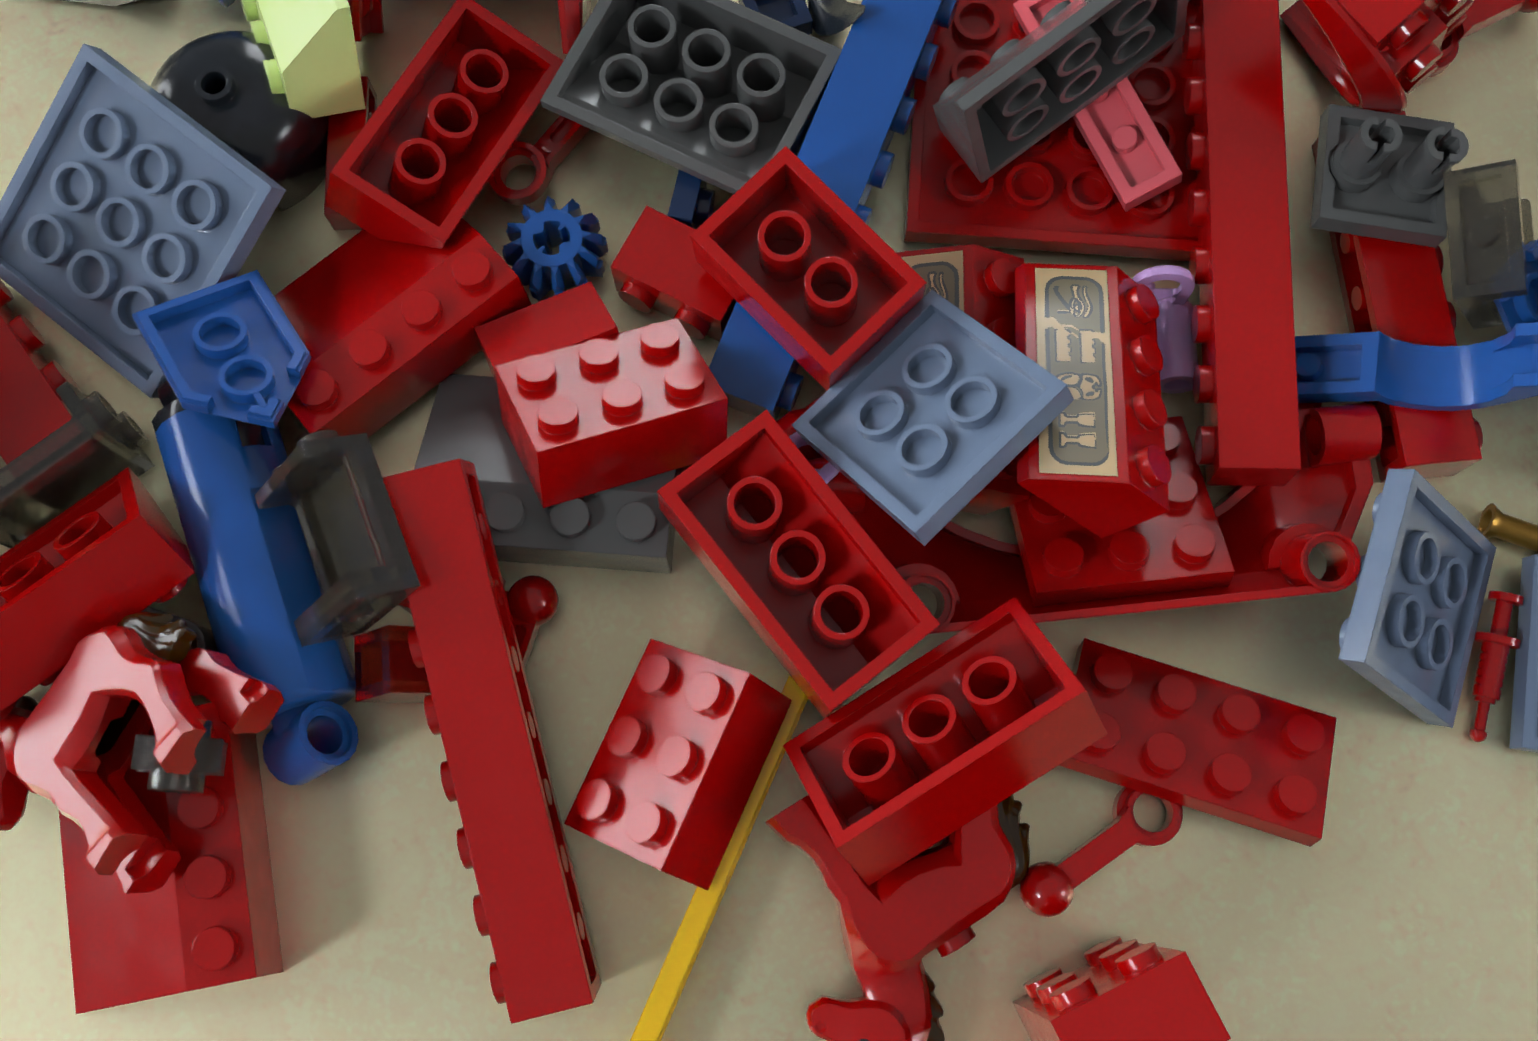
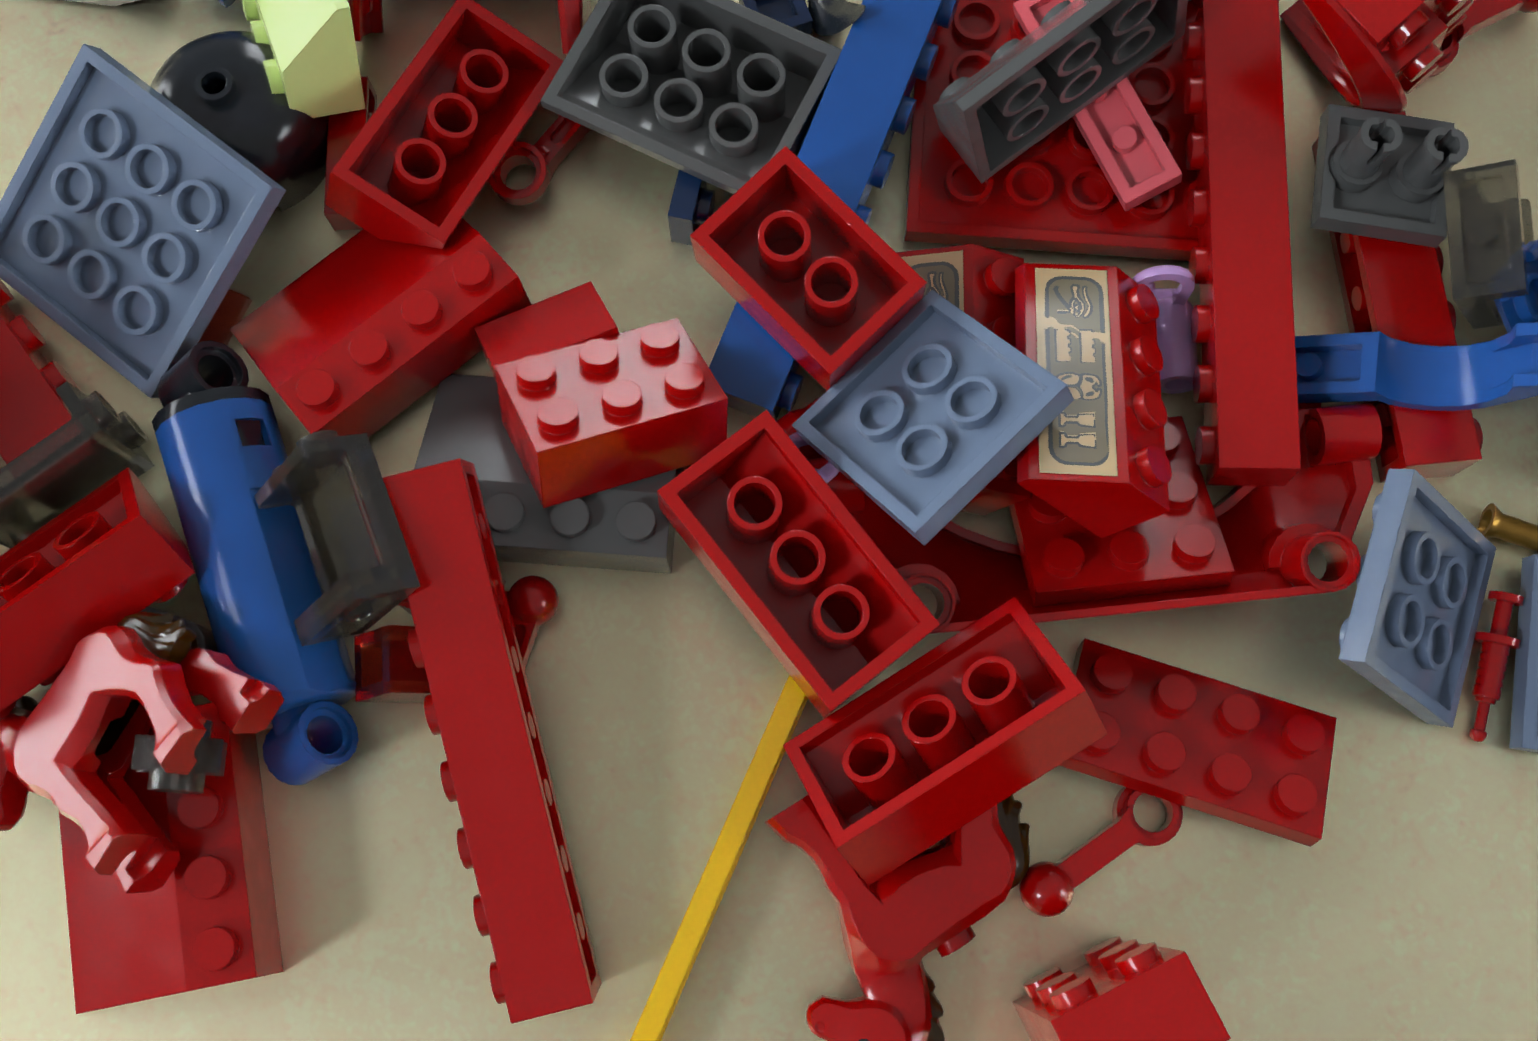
(227, 350): blue tile -> none
(533, 243): blue gear -> none
(661, 274): red brick -> none
(679, 762): red brick -> none

